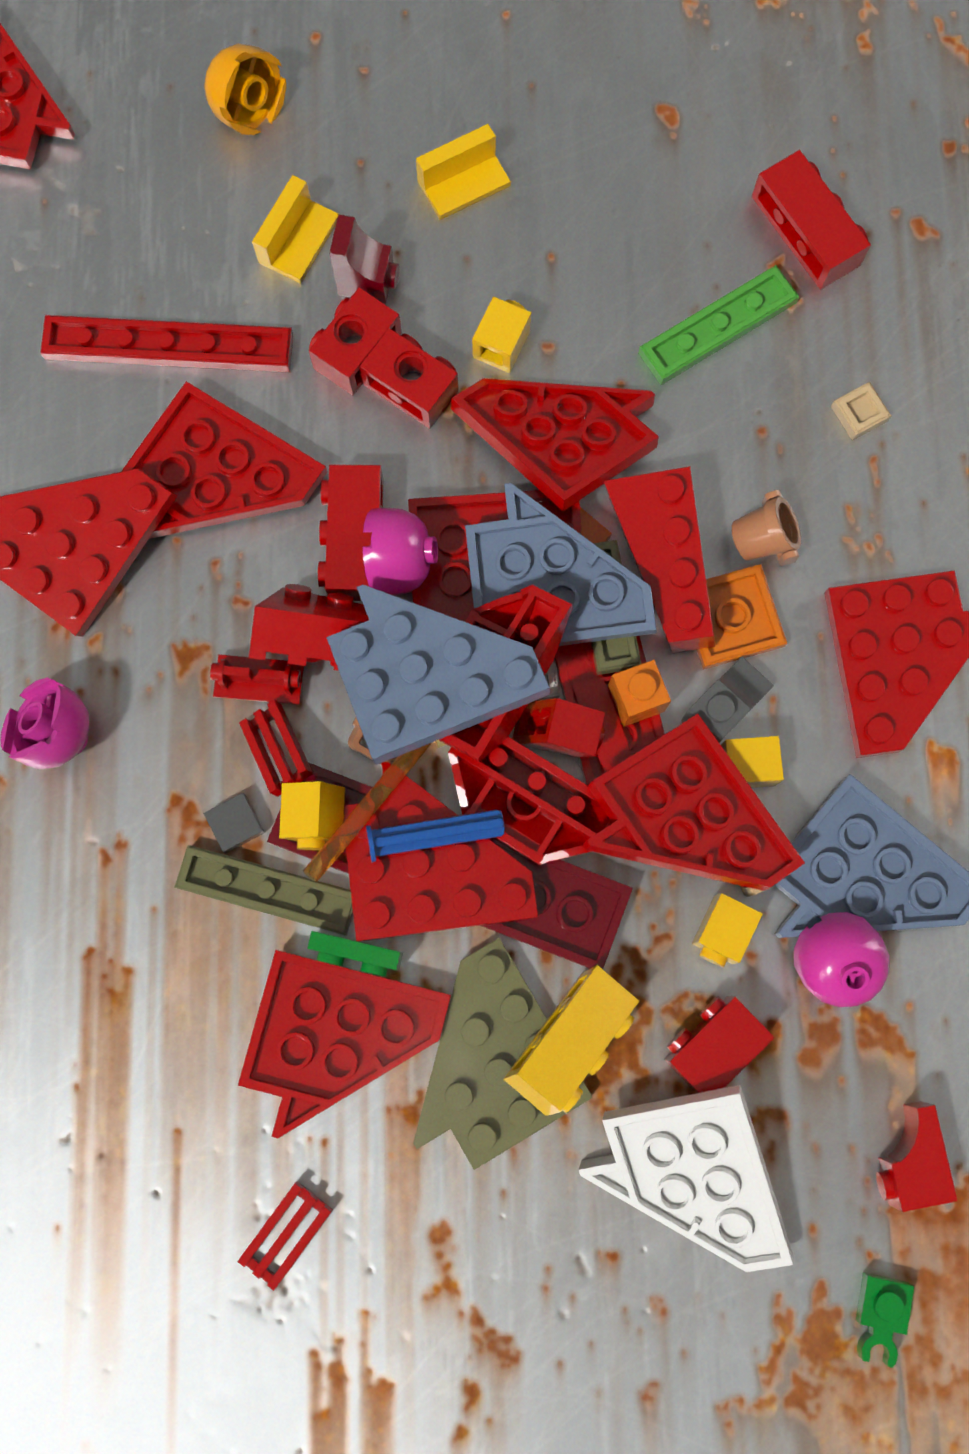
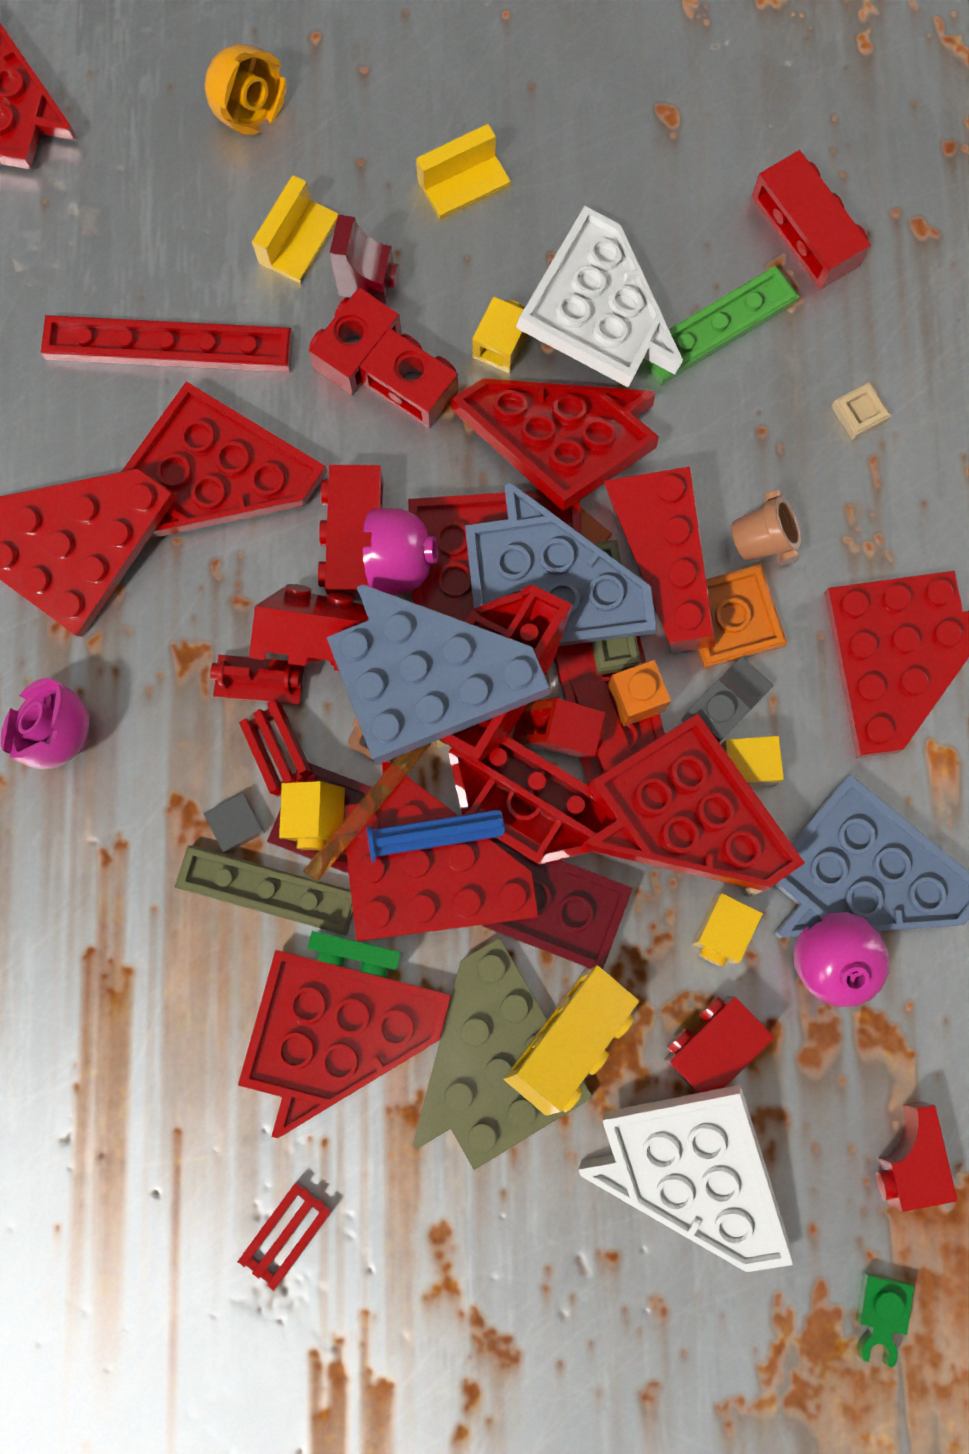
(600, 304): none -> white wing

